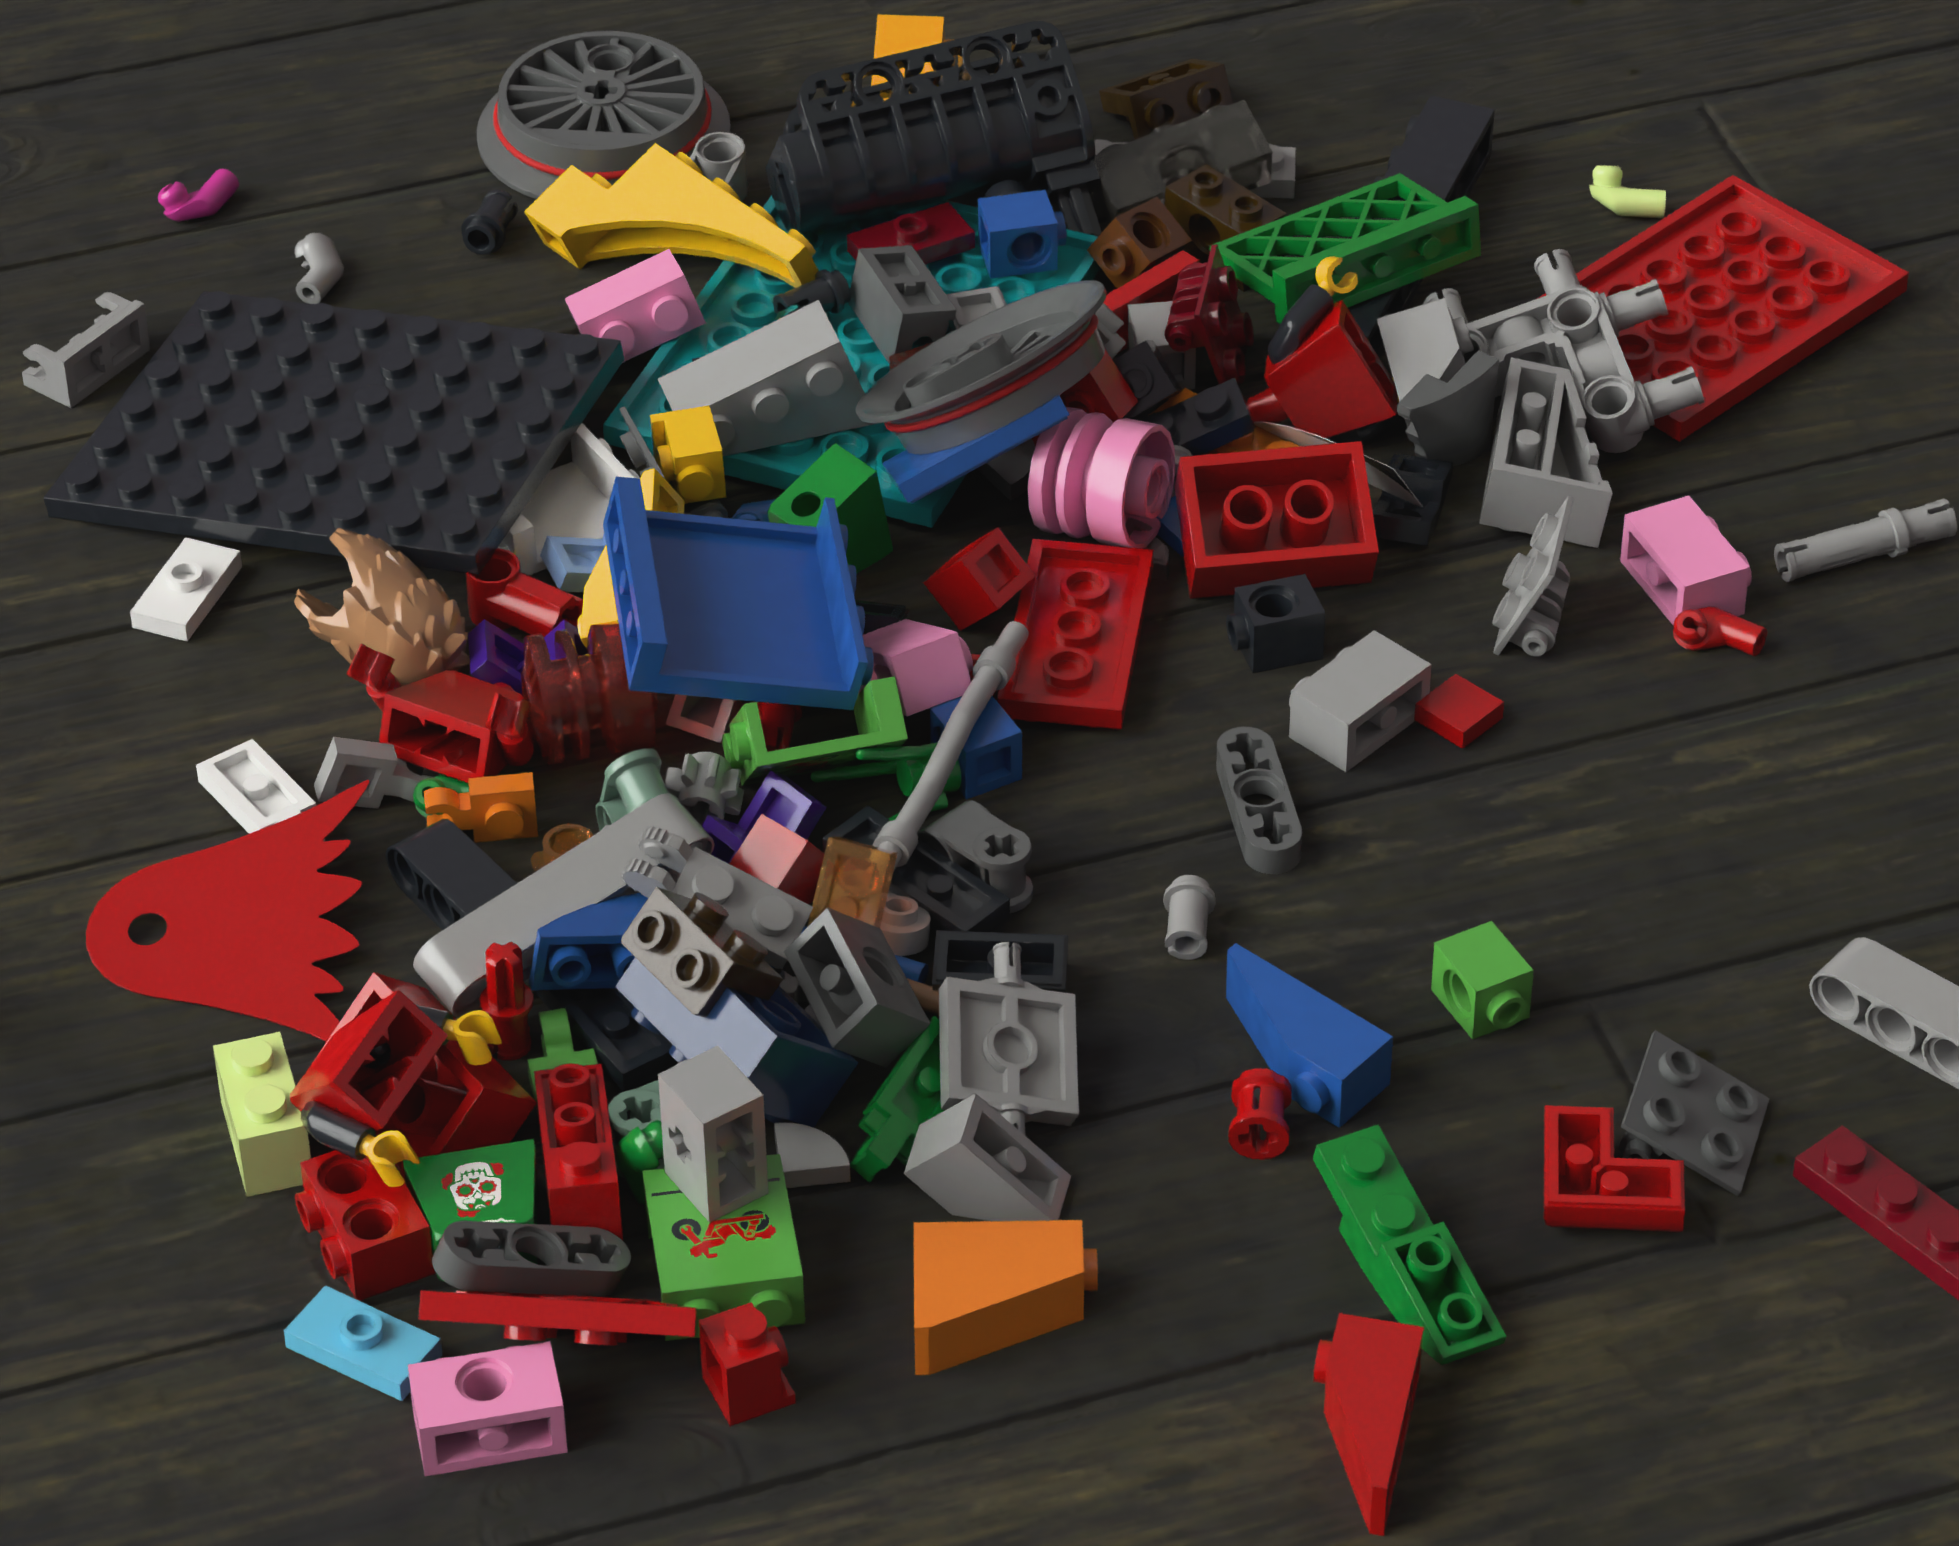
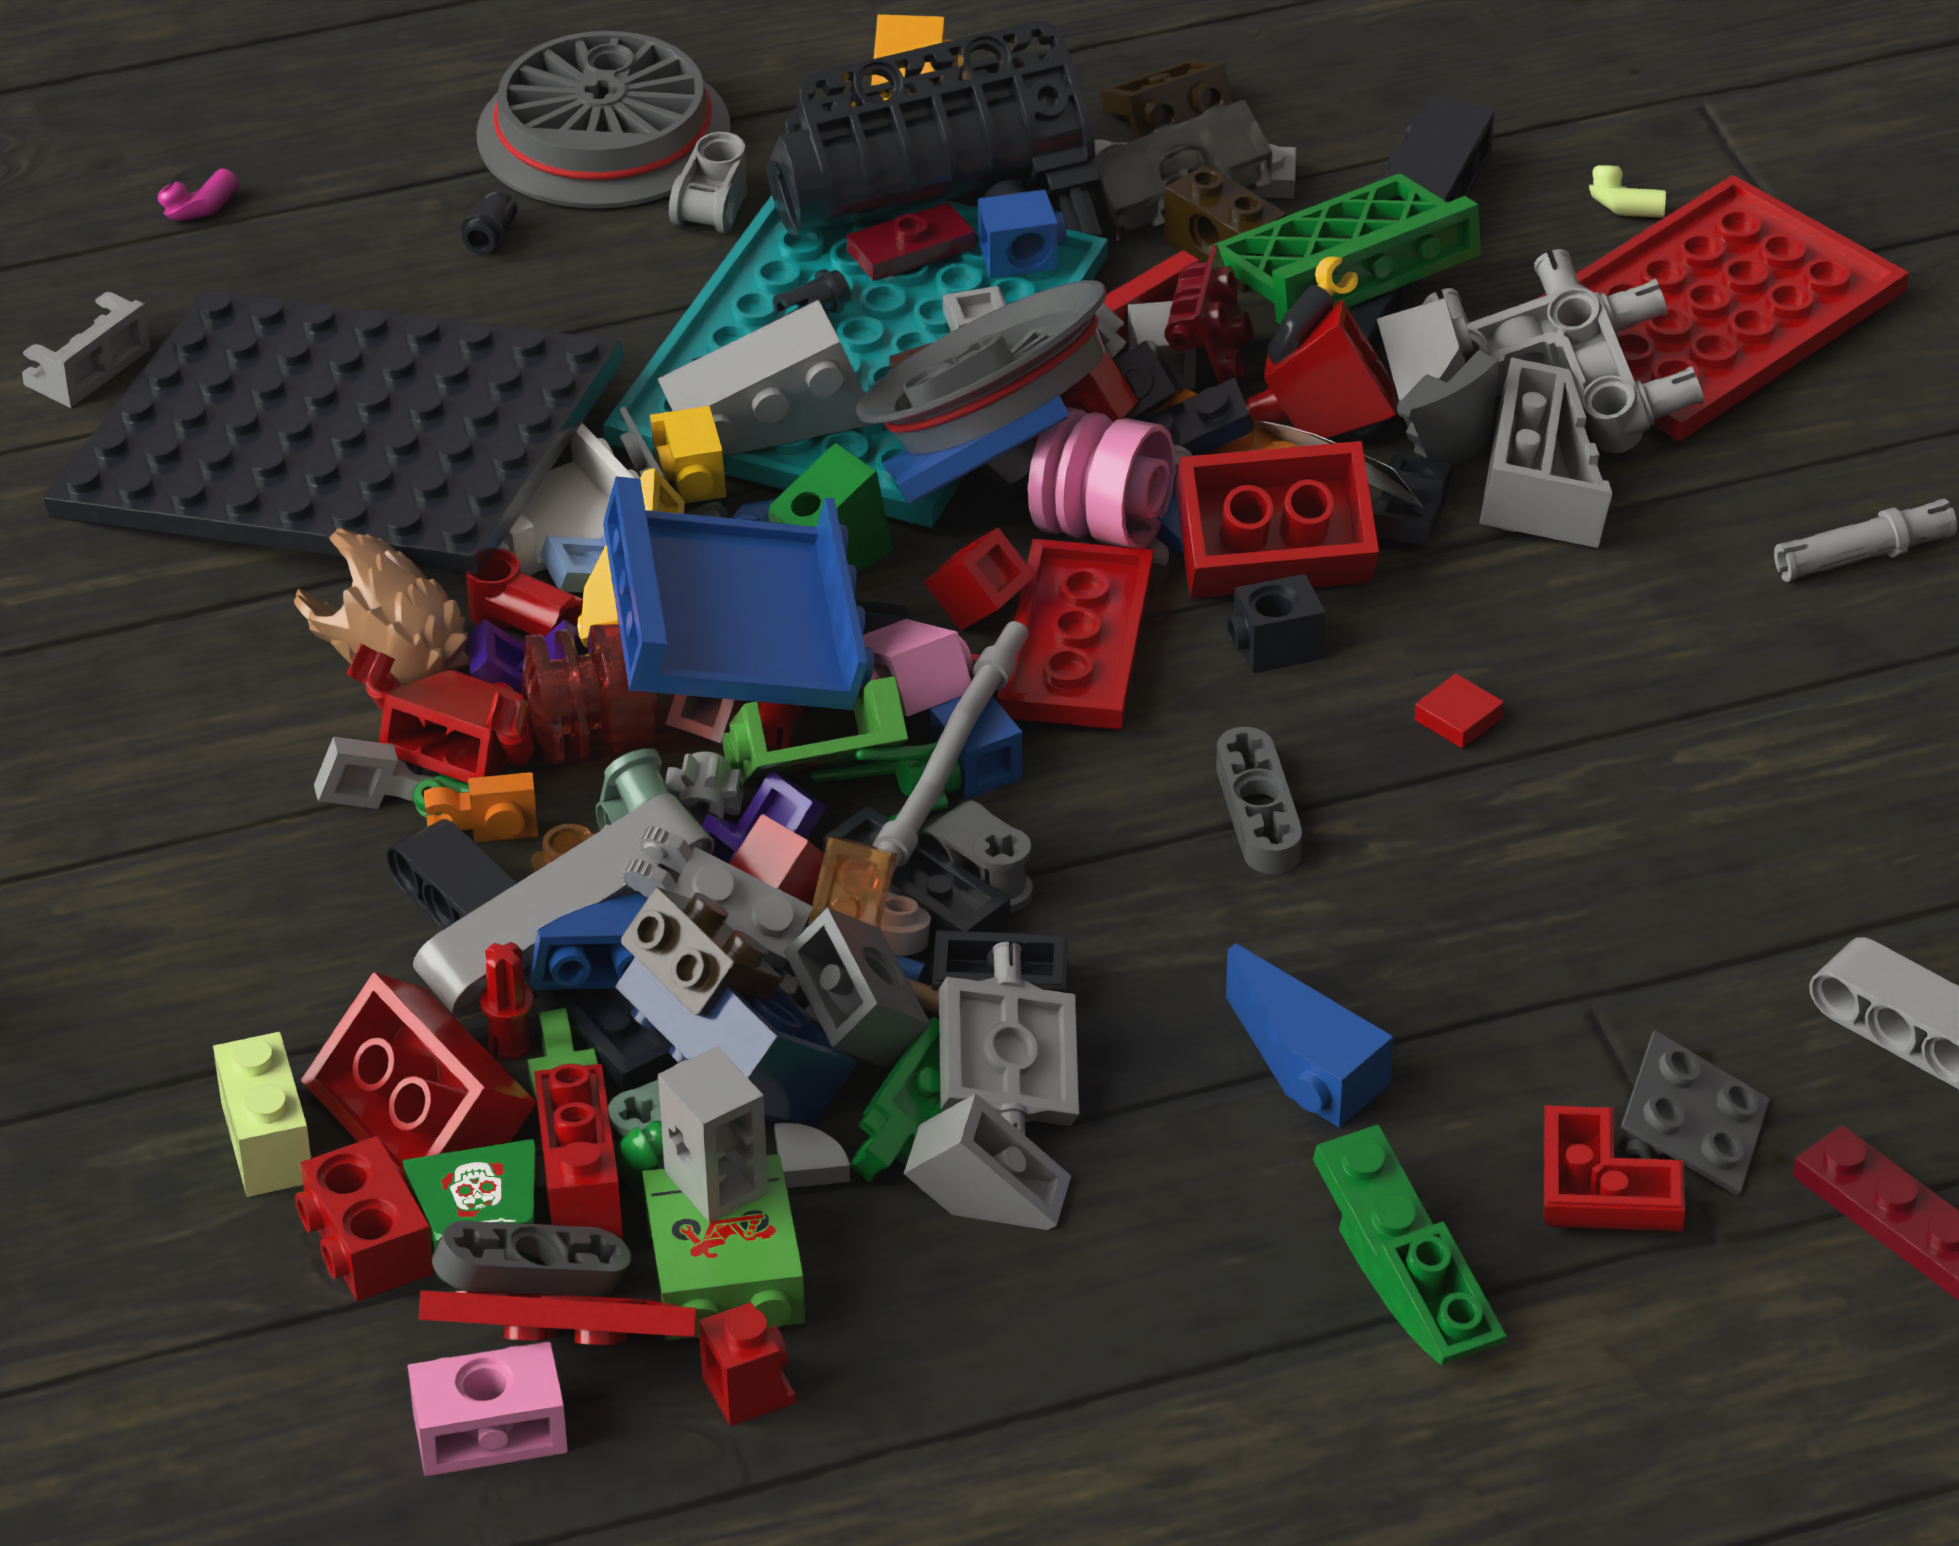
(186, 589): white plate -> none
(238, 922): red piece -> none
(252, 787): white hinge -> none
(324, 267): light grey arm -> none
(360, 1341): medium azure plate -> none
(372, 1068): red torso -> none
(638, 306): bright pink brick -> none
(661, 207): yellow arch -> none
(898, 299): dark grey hinge -> none
(995, 1286): orange slope -> none
(1138, 242): reddish brown brick -> none
(1188, 904): light grey pin -> none
(1269, 1112): red bush -> none
(1358, 700): light grey brick -> none
(1368, 1404): red slope -> none
(1482, 980): bright green brick -> none
(1537, 589): light grey hinge -> none
(1684, 559): bright pink brick -> none
(1716, 628): red arm -> none

